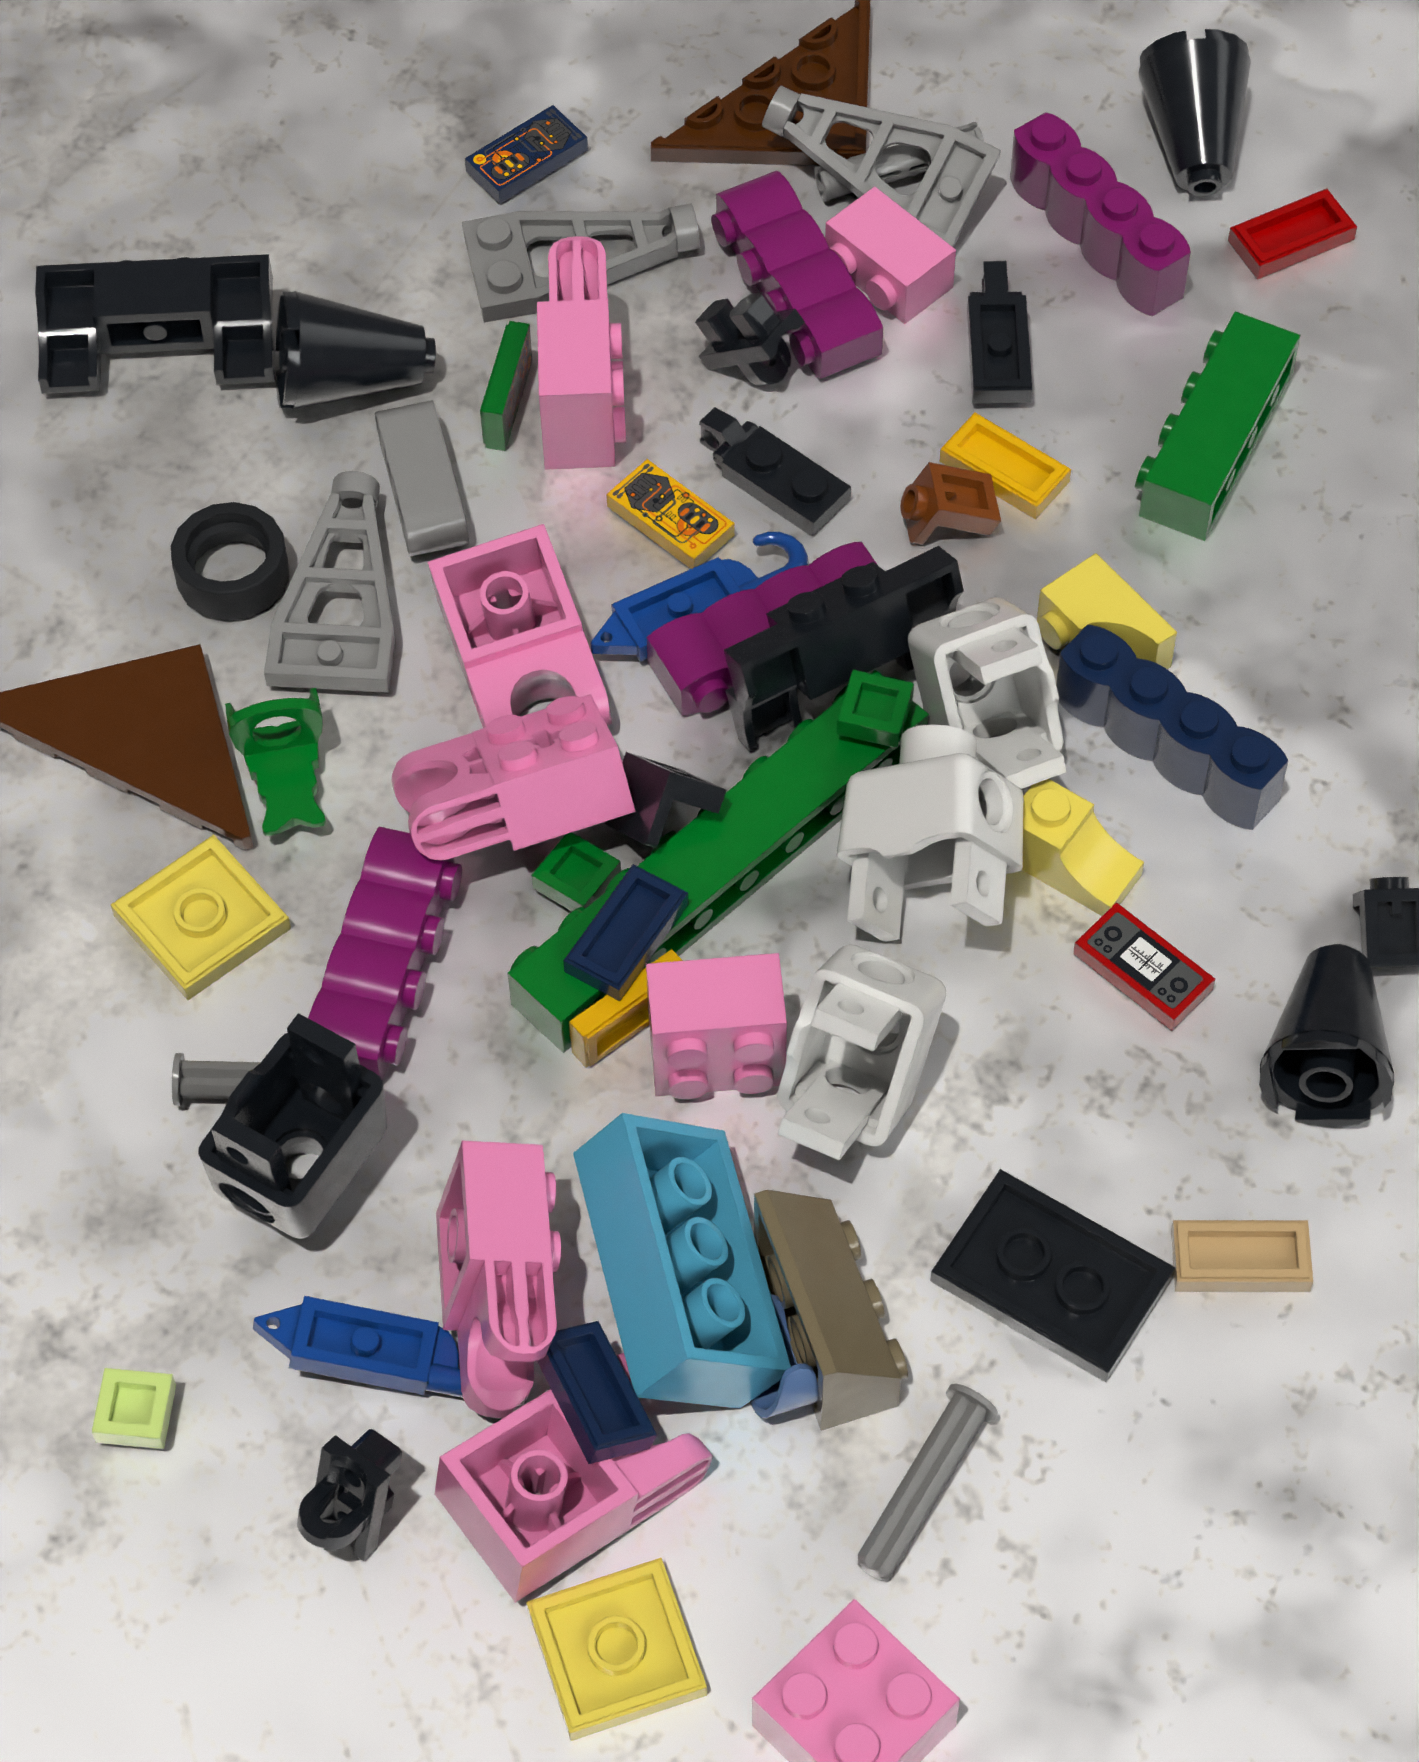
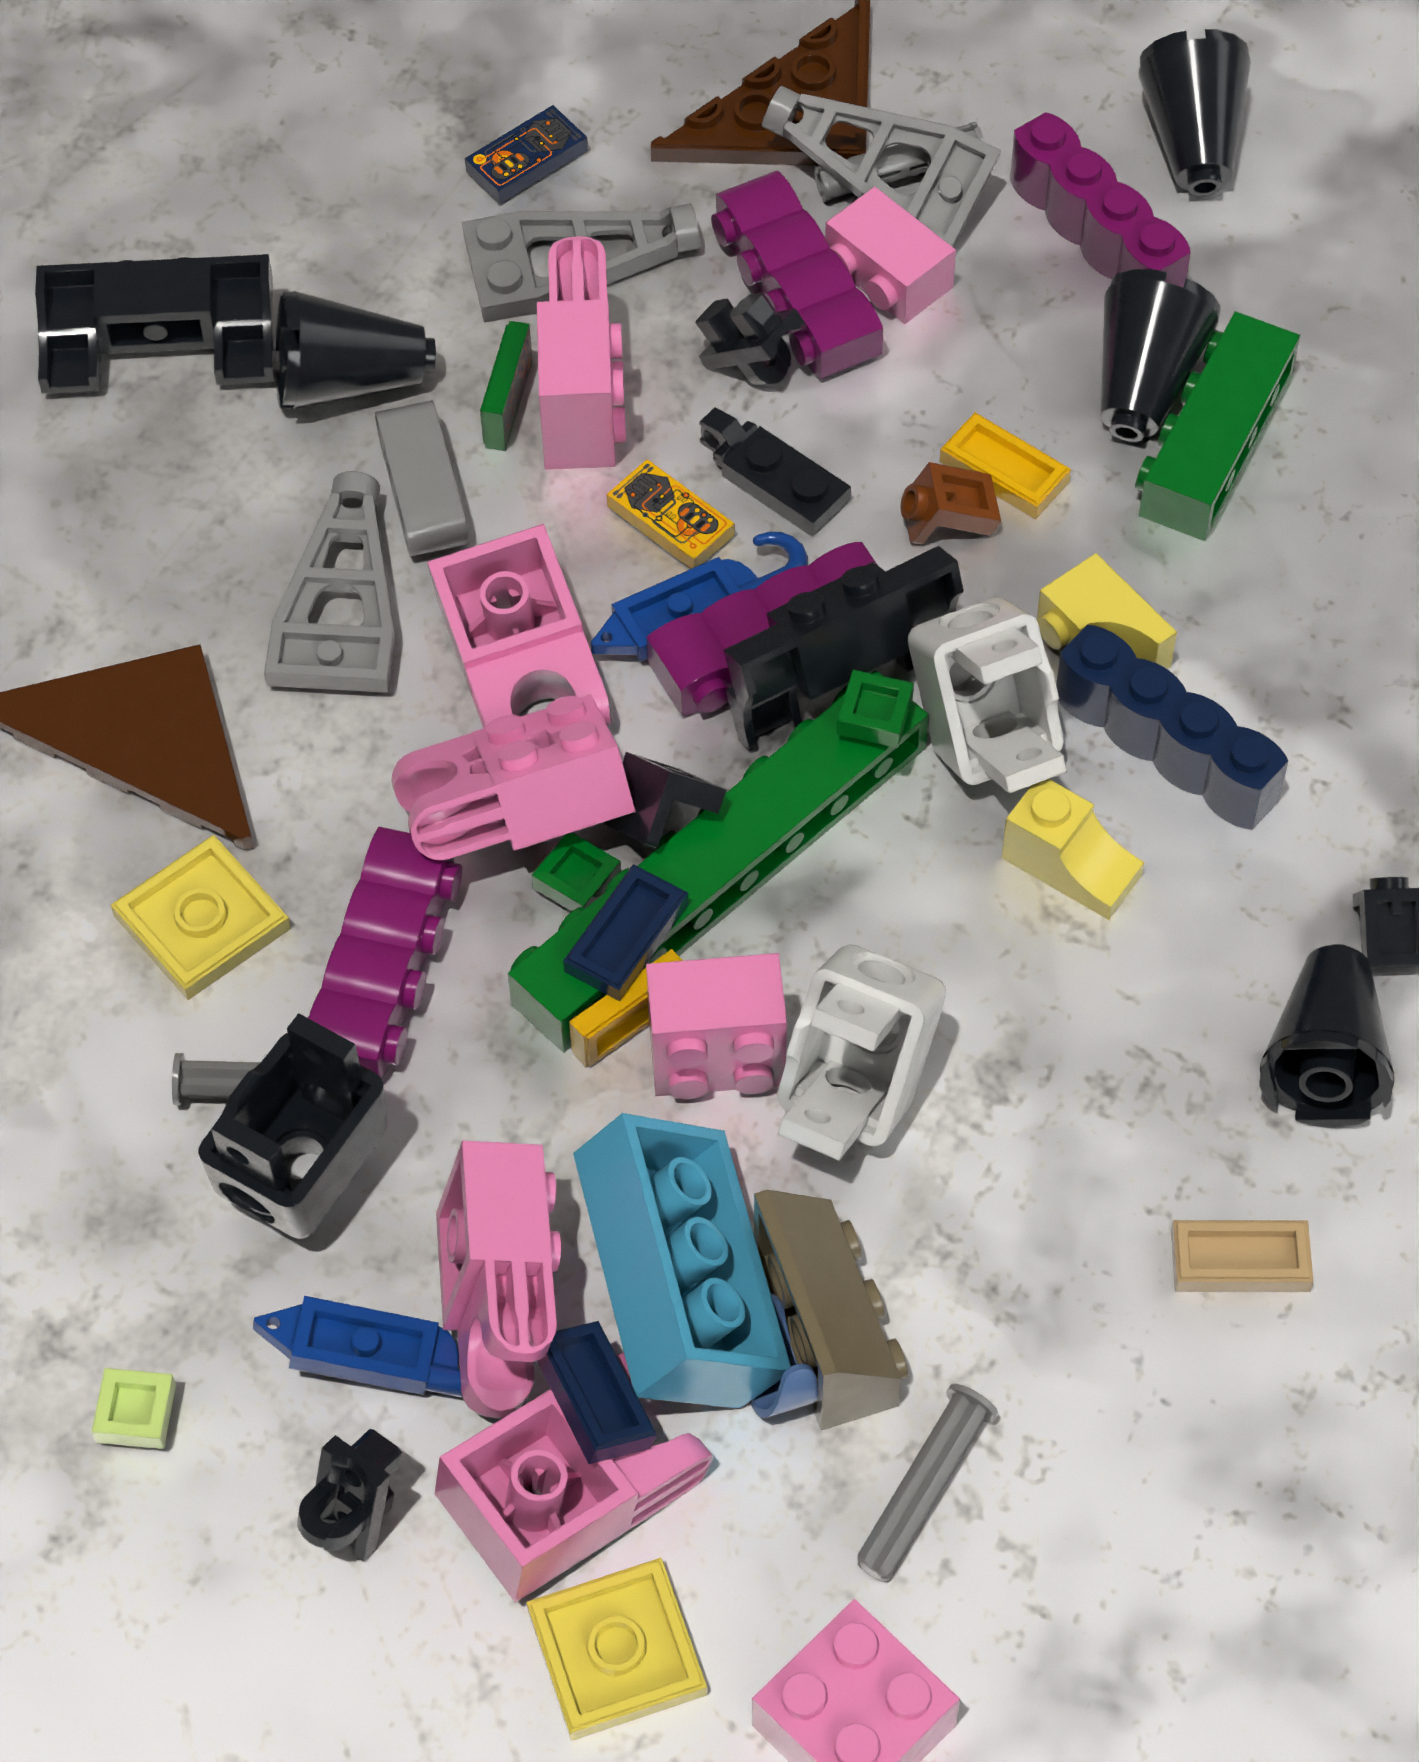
(221, 525): black tyre -> none
(282, 758): green hair -> none
(928, 825): white piece -> none
(998, 340): black hinge -> none
(1052, 1275): black tile -> none
(1144, 966): tile -> none
(1150, 347): none -> black cone
(1292, 233): red tile -> none

